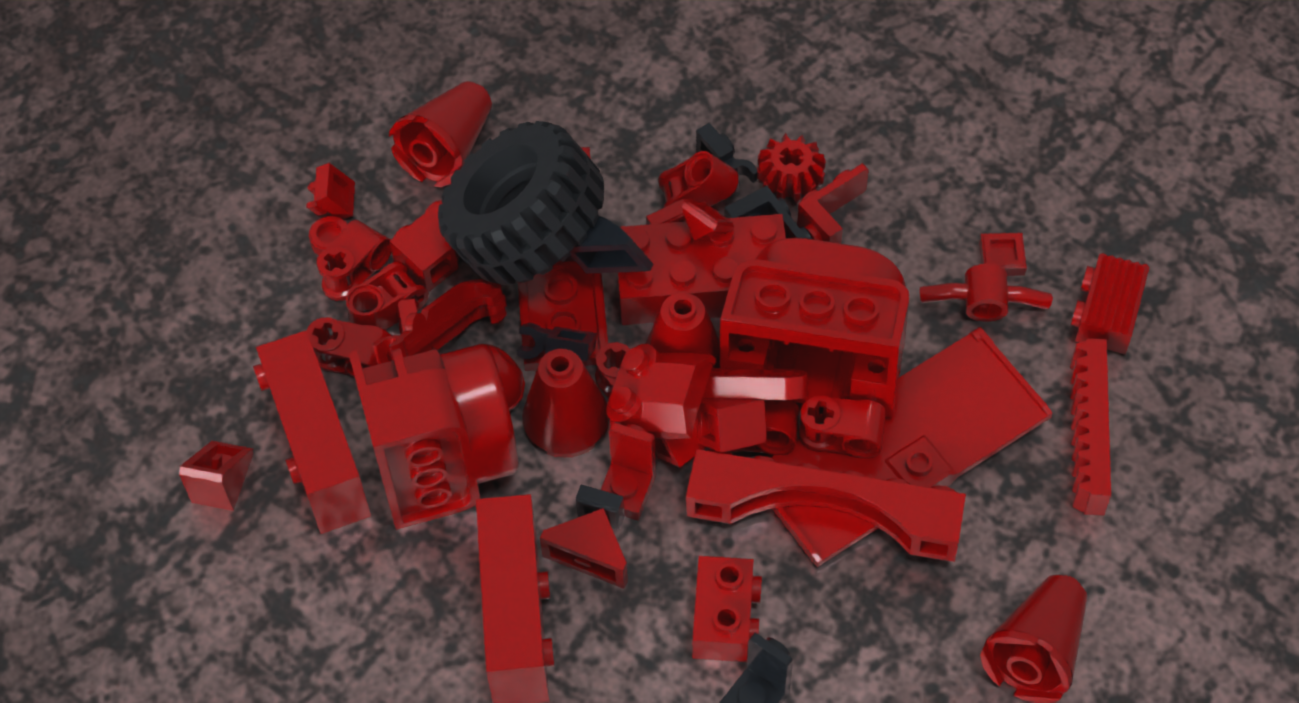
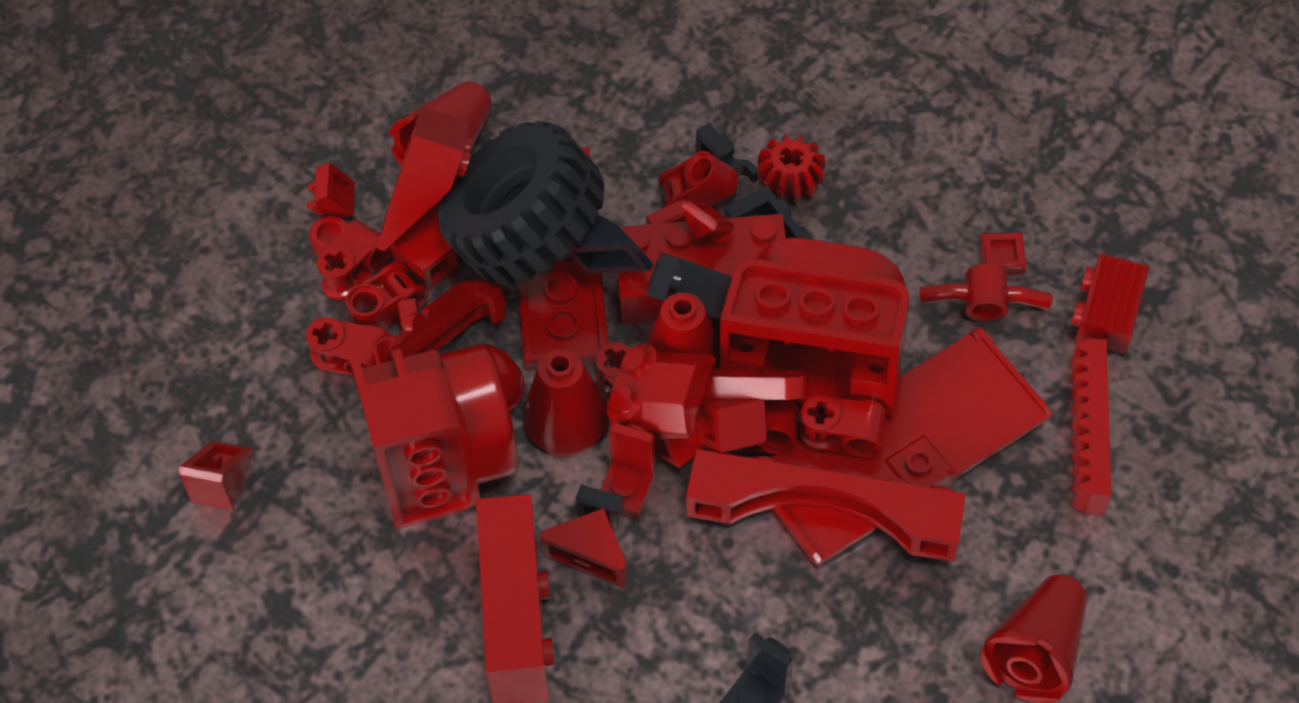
(313, 431): red brick -> none
(432, 160): none -> red slope
(580, 342): black plate -> none
(679, 275): none -> black bracket
(724, 608): red brick -> none
(817, 205): red bracket -> none

